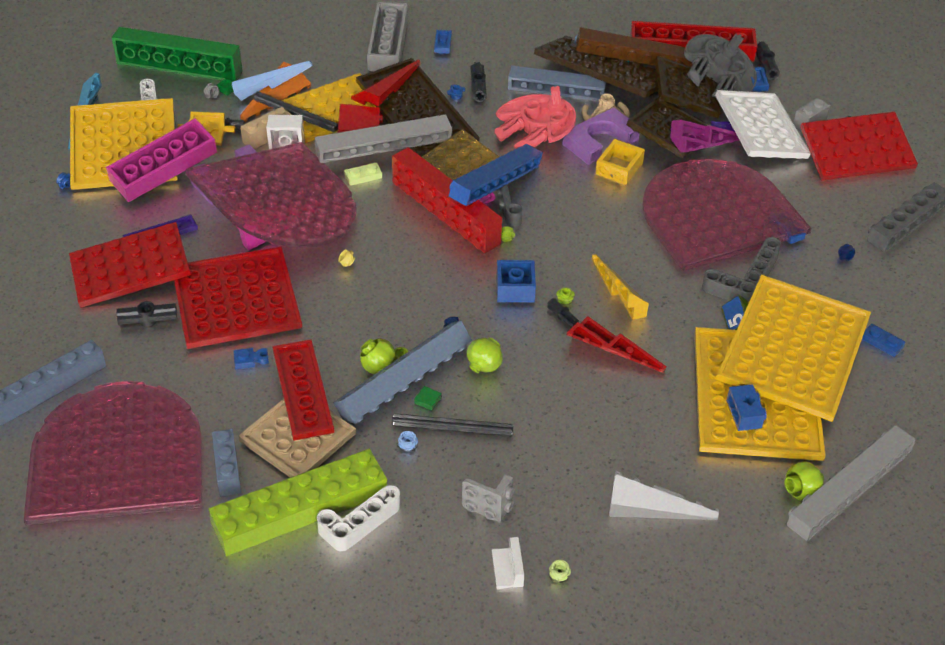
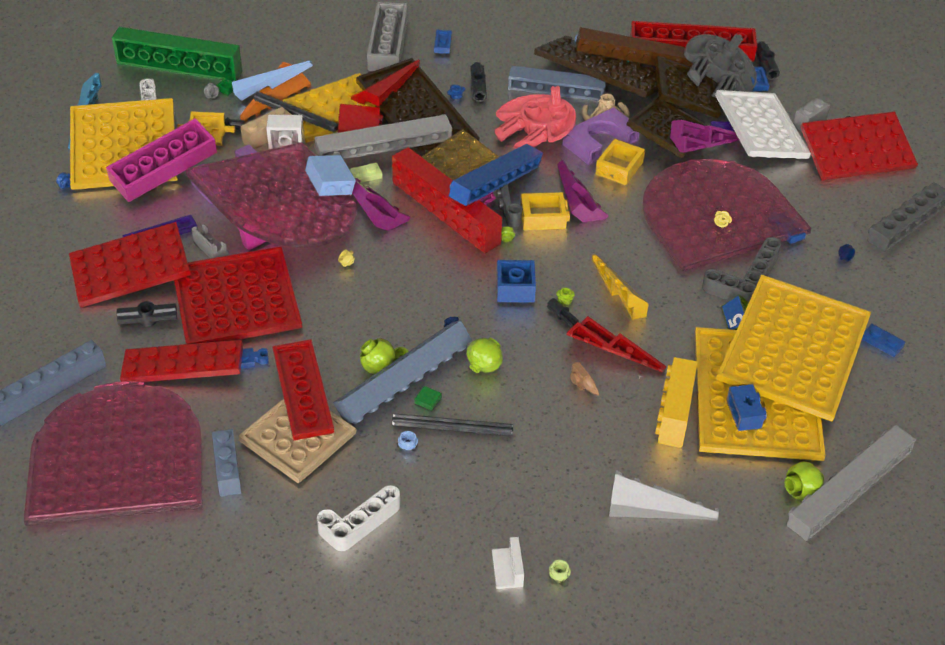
(182, 361): none -> red plate
(208, 243): none -> light grey hinge
(296, 501): lime brick -> none
(330, 175): none -> light blue brick
(378, 208): none -> magenta wedge
(488, 501): light grey bracket -> none
(546, 220): none -> yellow window
(579, 198): none -> magenta wedge
(582, 379): none -> medium nougat plate
(676, 402): none -> yellow brick
(721, 222): none -> light yellow plate

